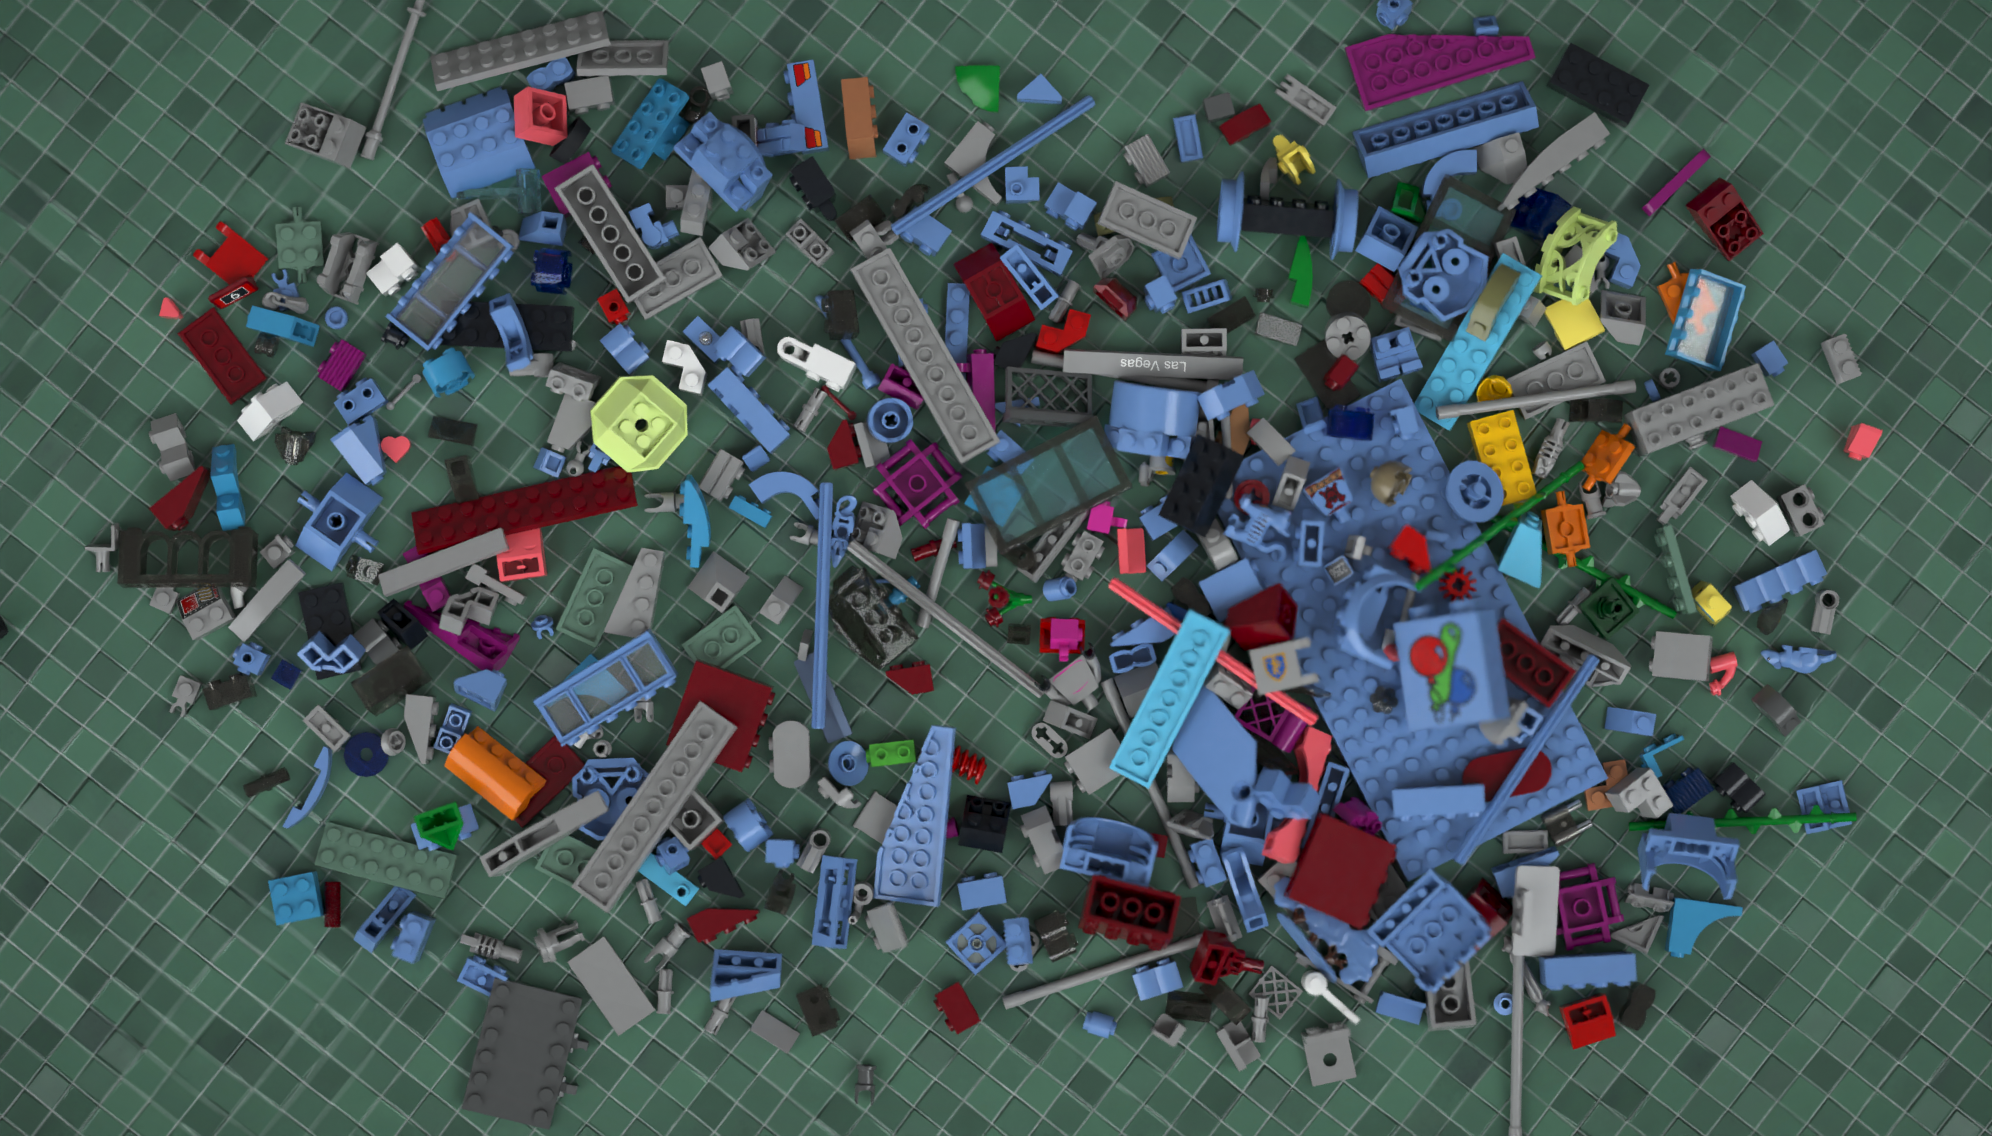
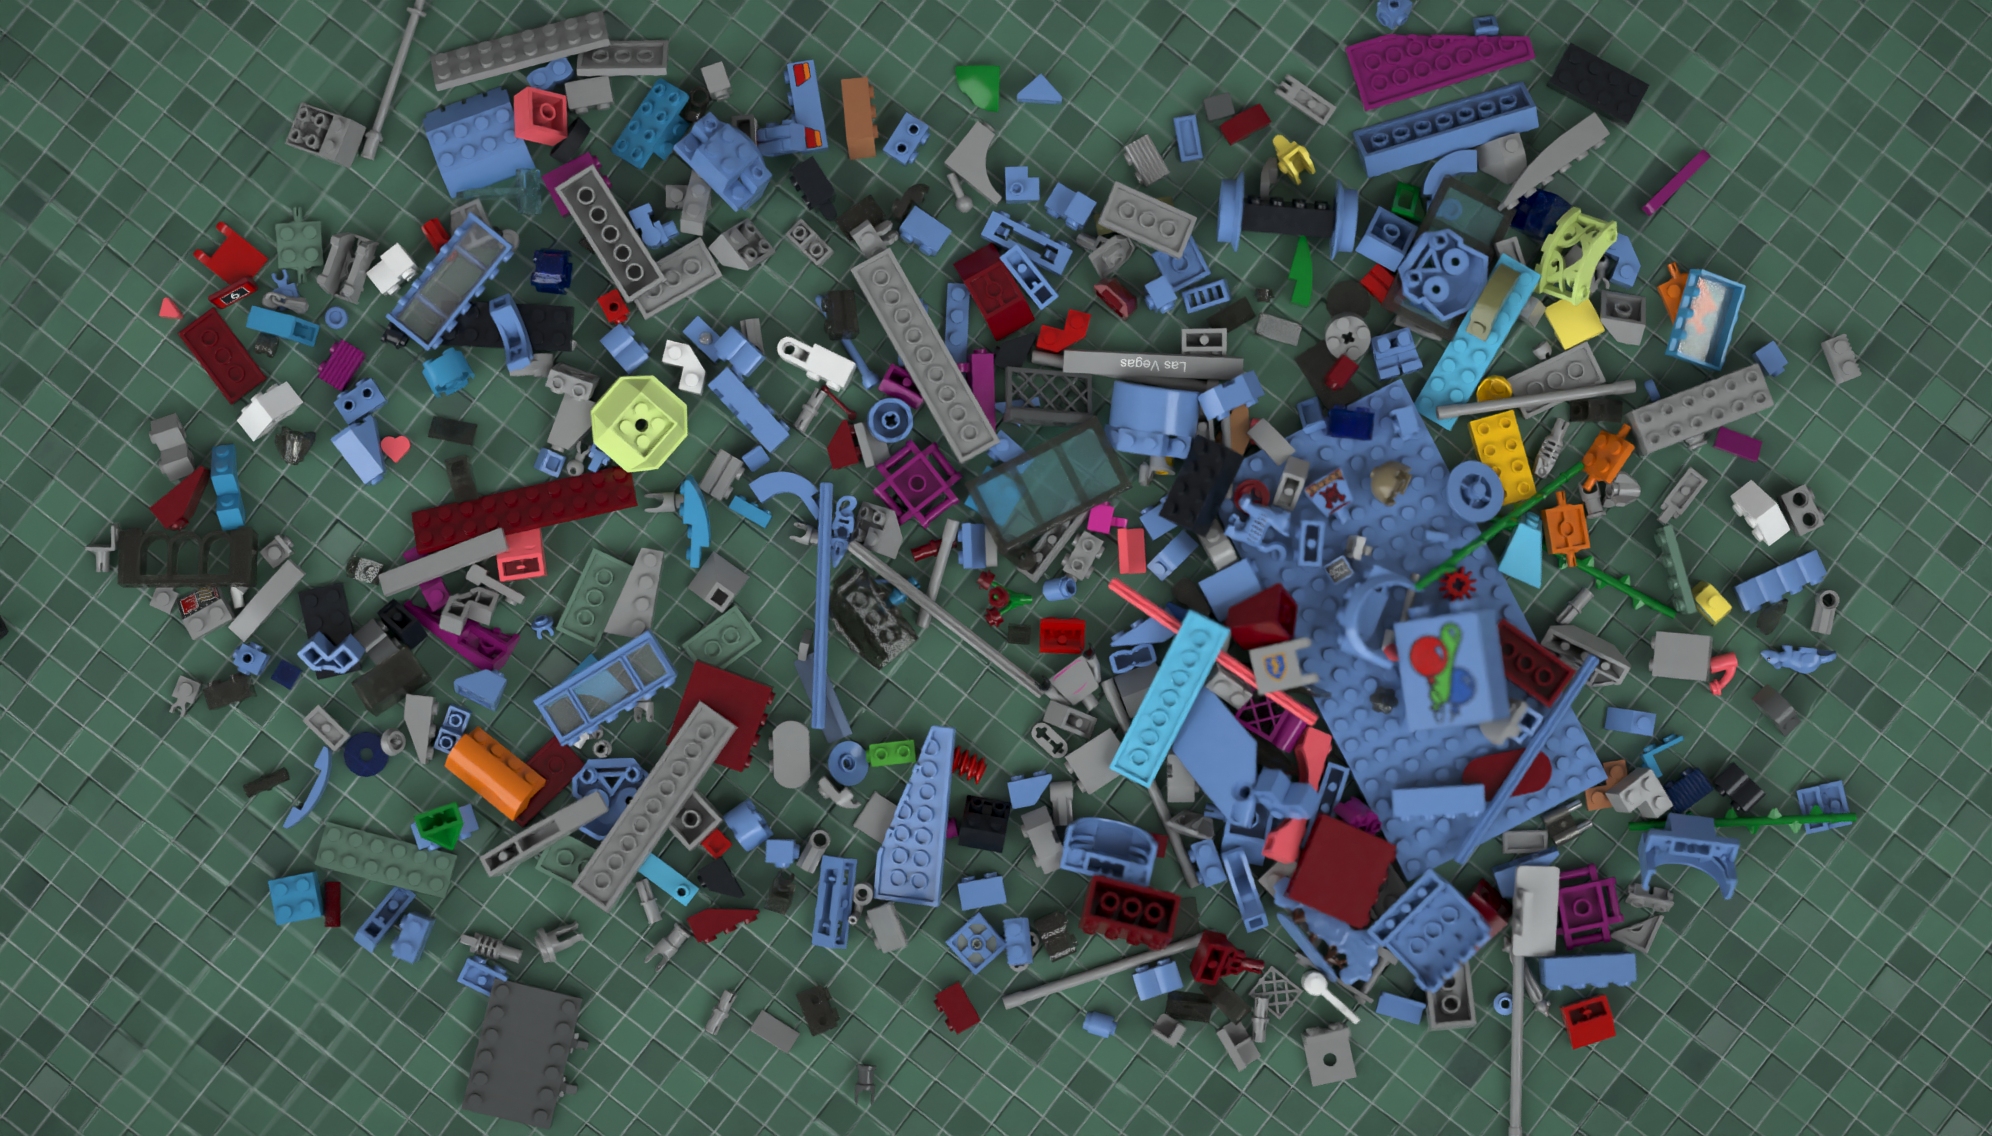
(355, 506): medium blue slope -> none
(416, 379): light grey hinge -> none
(544, 228): medium blue slope -> none
(611, 985): light grey tile -> none
(664, 991): light grey axle -> none
(672, 854): medium blue brick -> none
(744, 973): medium blue wedge -> none
(781, 600): light grey slope -> none
(913, 679): dark red slope -> none
(992, 165): medium blue axle -> none
(1064, 301): light grey axle -> none
(1065, 636): dark pink brick -> none
(1224, 918): light grey hinge -> none
(1412, 548): red slope -> none
(1607, 607): dark green plate -> none
(1638, 1001): clear smoke brick -> none
(1672, 384): light grey bush -> none
(1689, 919): dark azure arch -> none
(1724, 218): dark red slope -> none
(1862, 441): coral slope -> none

